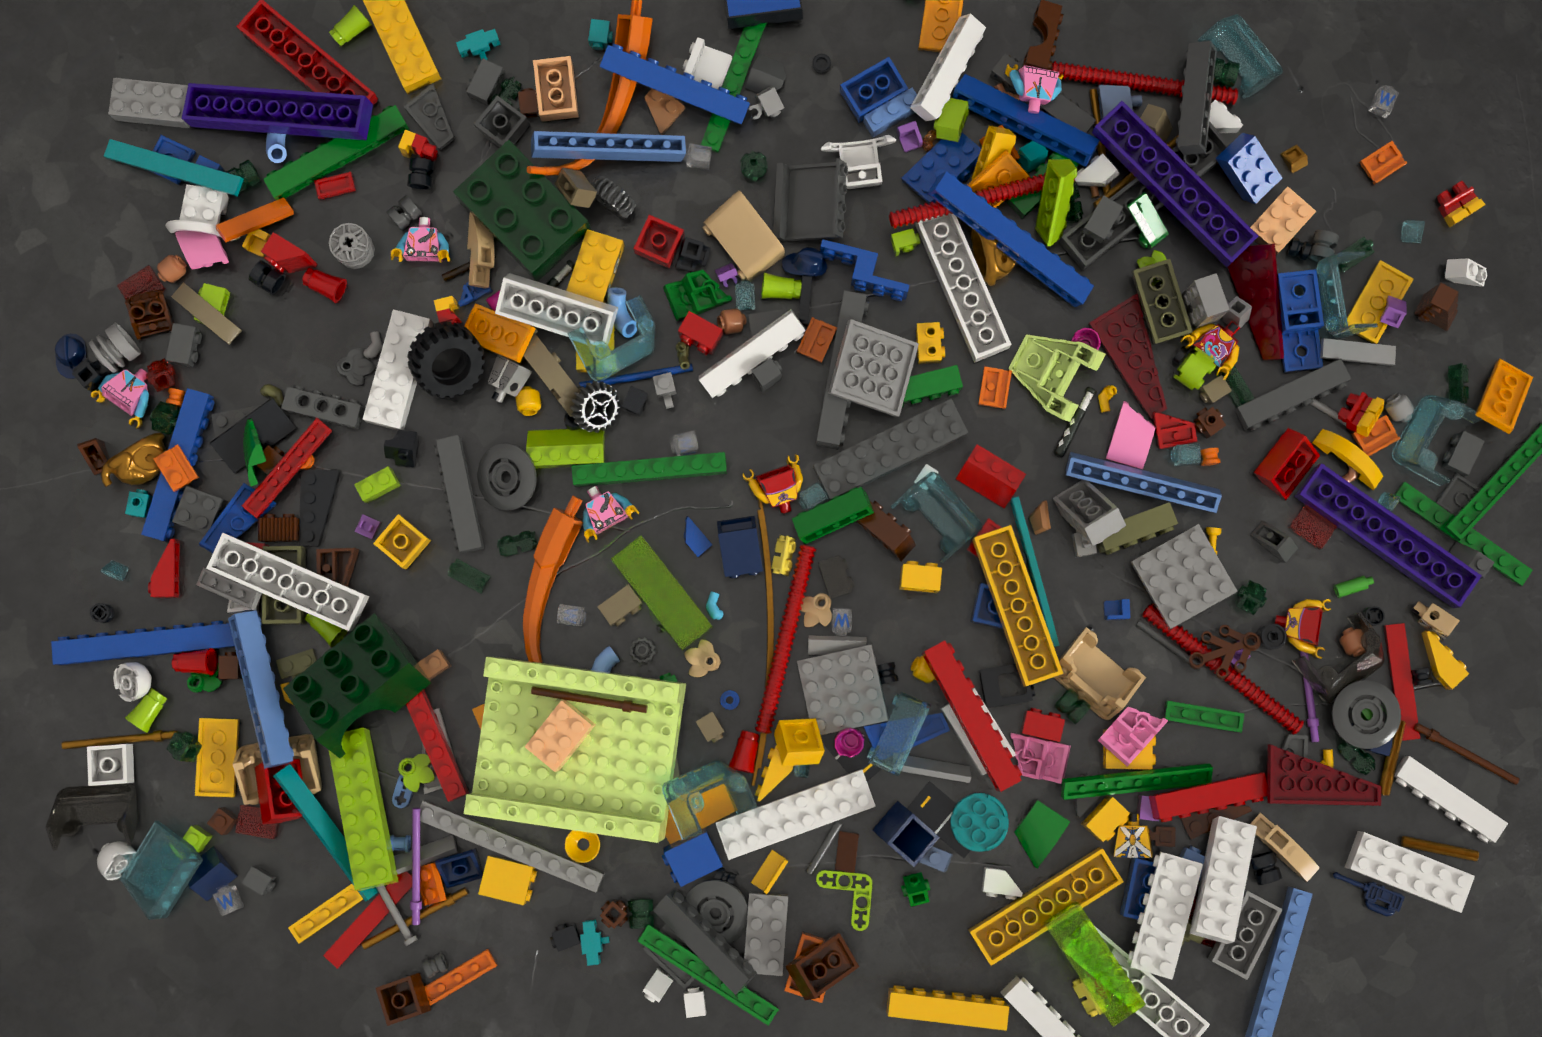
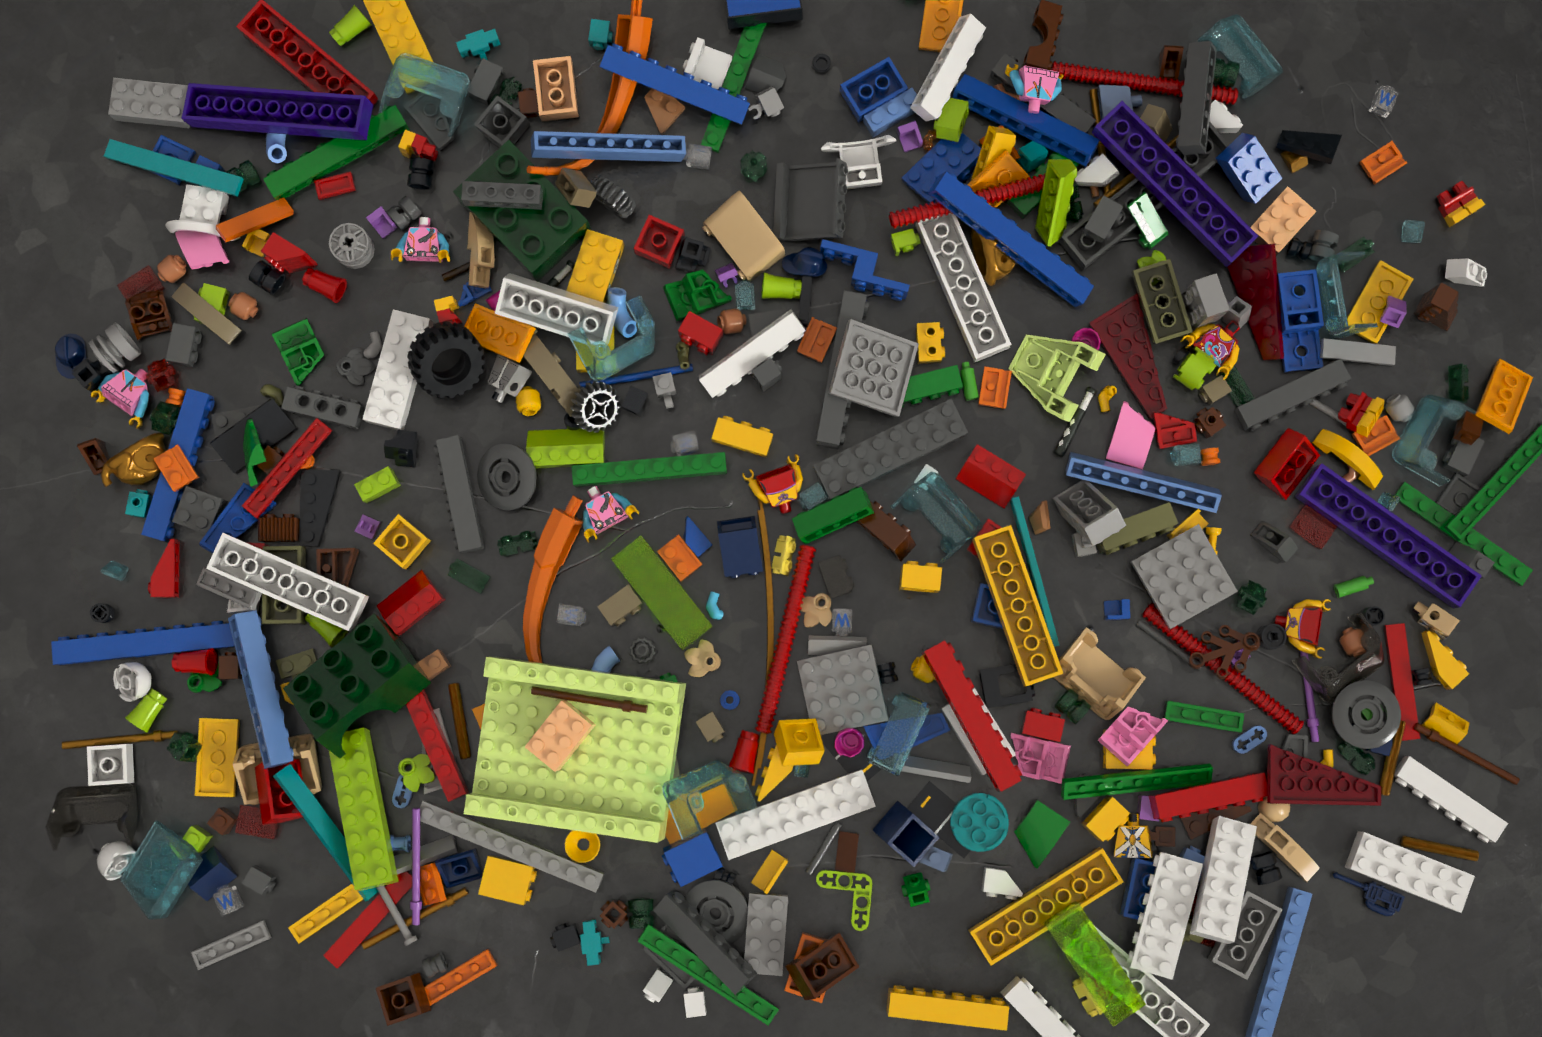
(231, 945): none -> light grey tile
(243, 305): none -> nougat head
(299, 349): none -> green slope
(382, 222): none -> medium lavender panel
(410, 603): none -> red slope
(429, 79): none -> clear light blue windscreen
(459, 720): none -> pearl gold axle
(502, 195): none -> dark grey brick
(679, 558): none -> orange plate
(742, 436): none -> yellow brick
(969, 382): none -> bright green cylinder
(1170, 61): none -> reddish brown slope
(1189, 522): none -> yellow panel
(1246, 736): none -> medium blue beam
(1273, 812): none -> tan hair
(1310, 144): none -> black wing
(1447, 723): none -> yellow panel
(1468, 428): none -> reddish brown brick

